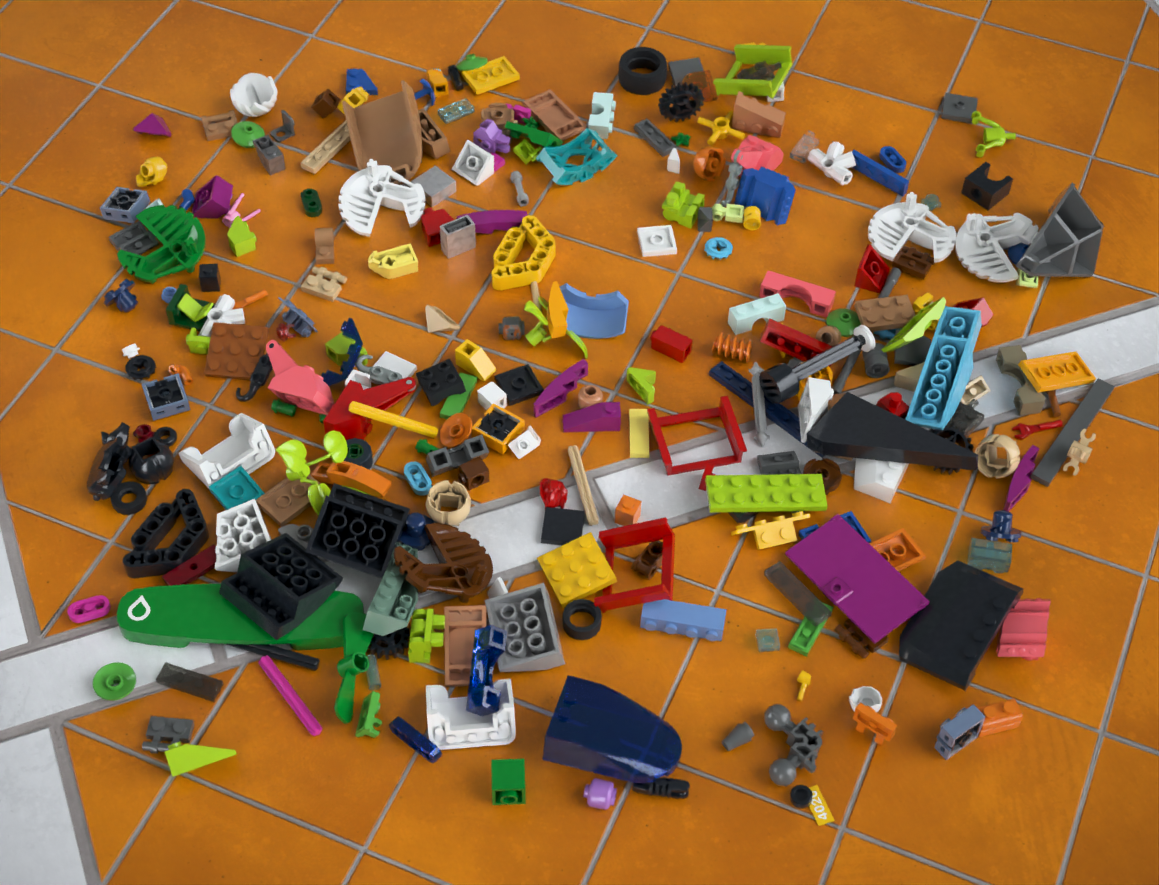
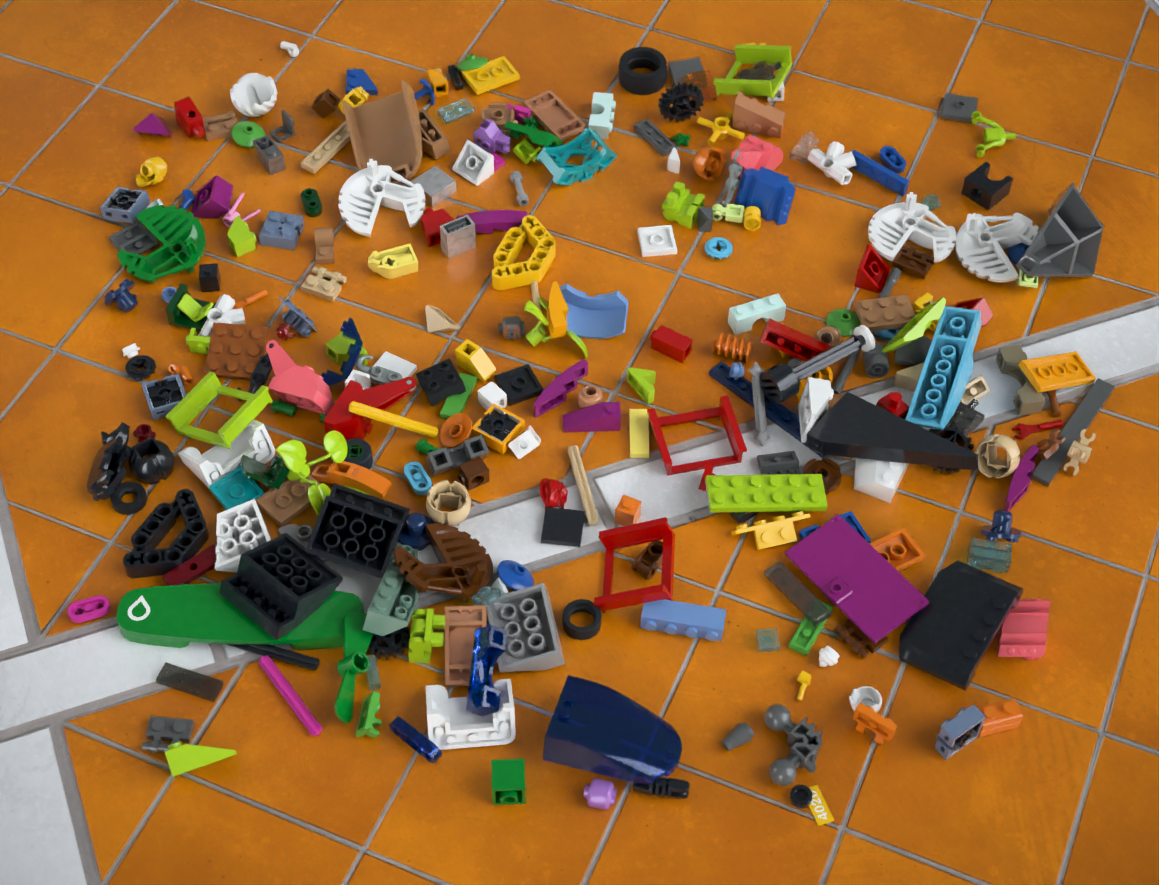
(113, 674): bright green dish -> none
(166, 431): black piece -> none
(193, 122): none -> red torso
(201, 396): none -> lime piece
(270, 475): none -> dark green bracket
(281, 230): none -> sand blue piece
(292, 48): none -> white arm
(486, 596): none -> clear light blue plate
(514, 575): none -> blue dish
(577, 569): yellow plate -> none
(737, 370): none -> medium blue plate
(818, 298): coral arch -> none
(828, 657): none -> white plate
(1049, 446): none -> dark orange plate

